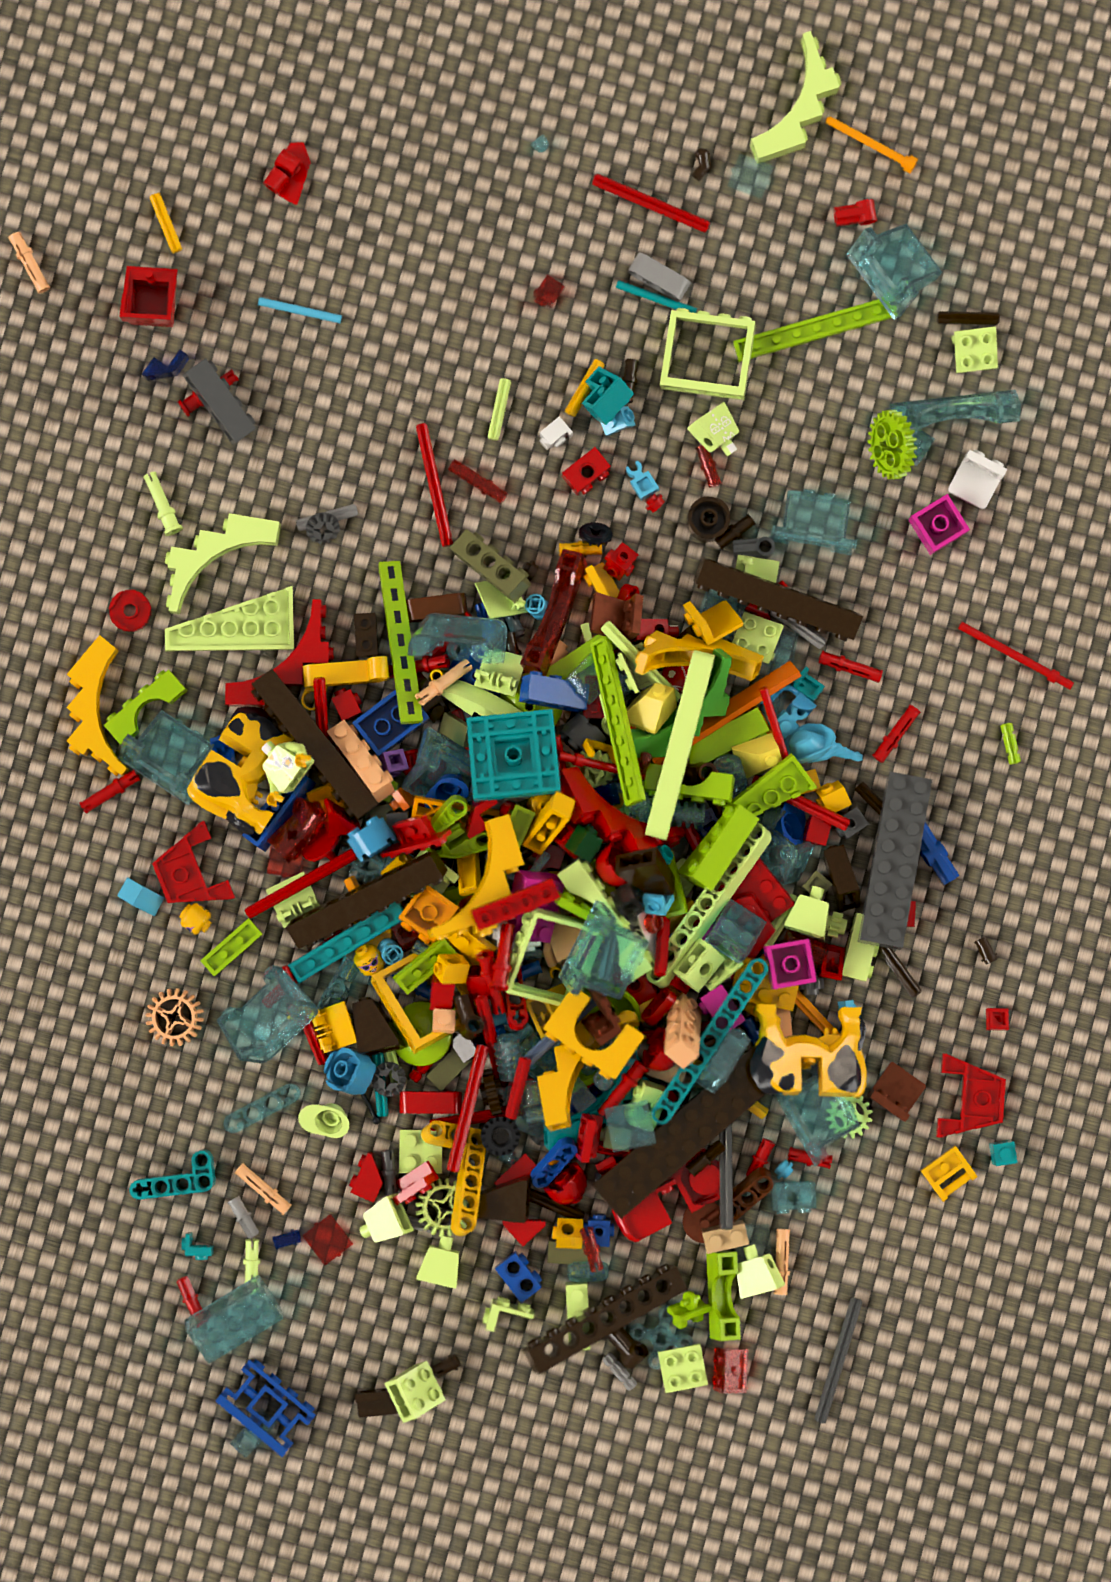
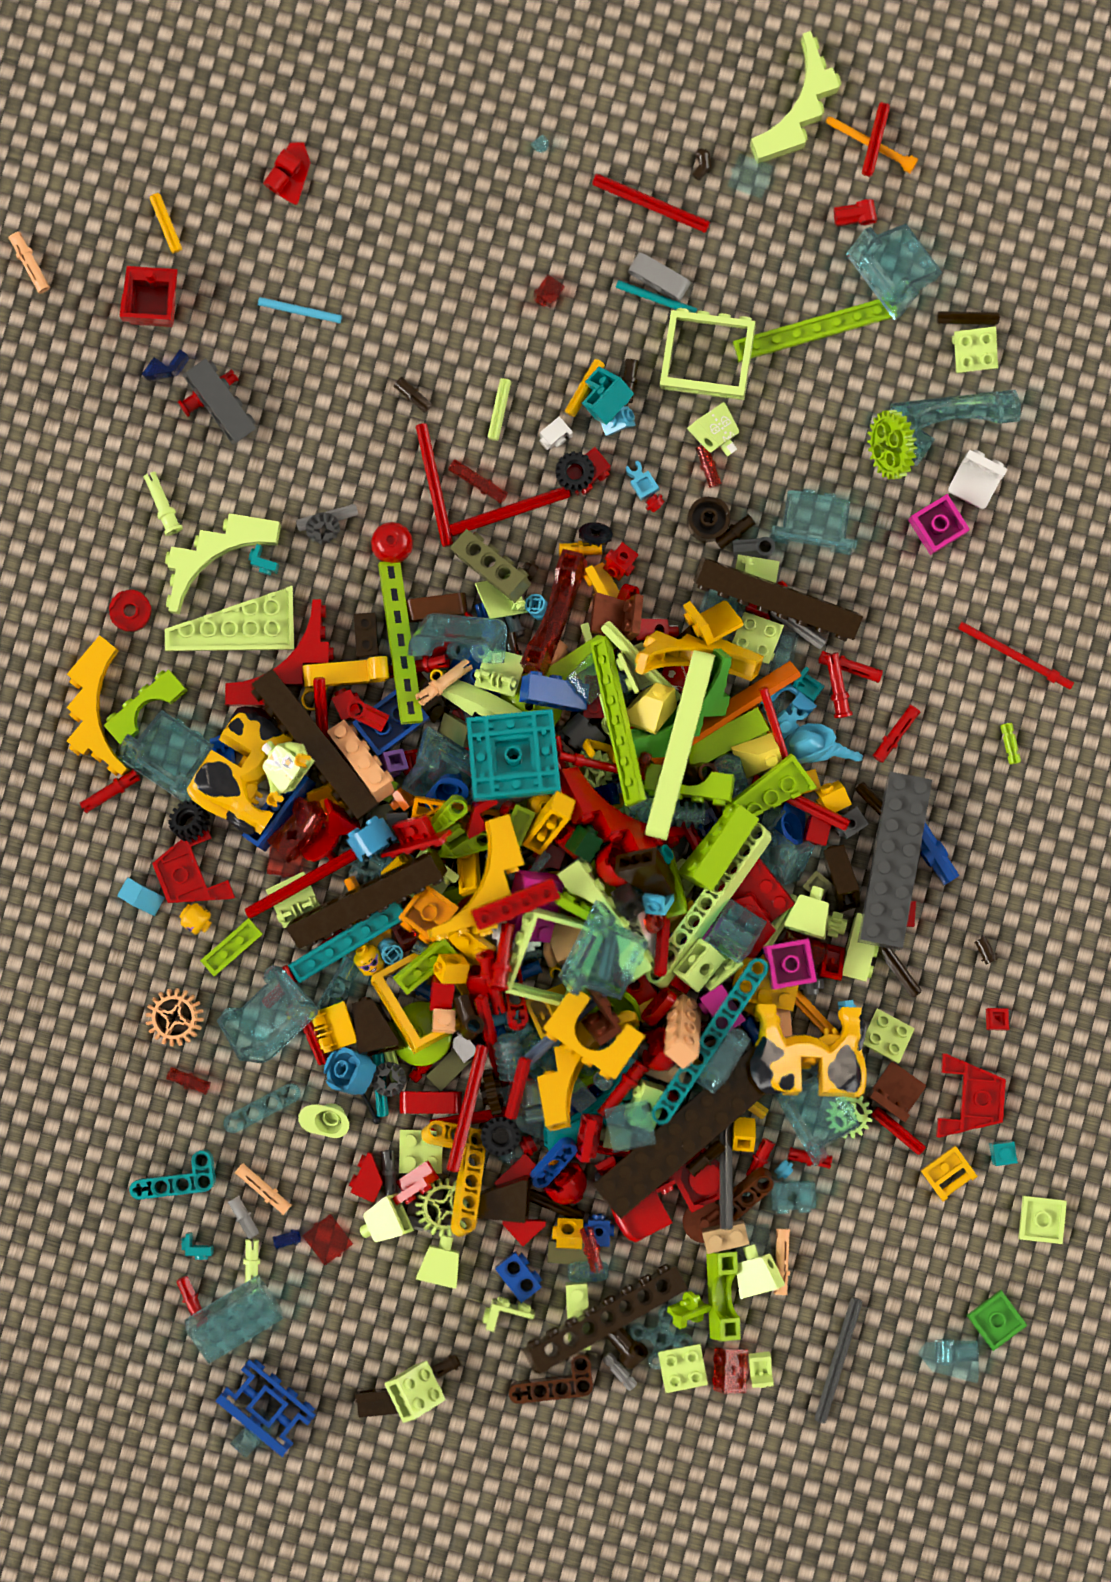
(188, 1080): none -> clear red pin
(193, 829): none -> black tyre
(265, 566): none -> teal bracket
(369, 715): none -> red piece
(392, 542): none -> red cylinder
(412, 394): none -> dark brown axle
(509, 511): none -> red axle
(527, 1145): none -> red plate
(551, 1382): none -> reddish brown beam
(584, 480): none -> black tyre
(744, 1134): none -> yellow brick
(760, 1369): none -> yellowish green bracket
(839, 695): none -> red pin
(875, 139): none -> red axle
(888, 1036): none -> yellowish green hinge
(898, 1131): none -> red axle
(952, 1358): none -> clear light blue panel
(996, 1320): none -> bright green tile
(1042, 1219): none -> yellowish green plate

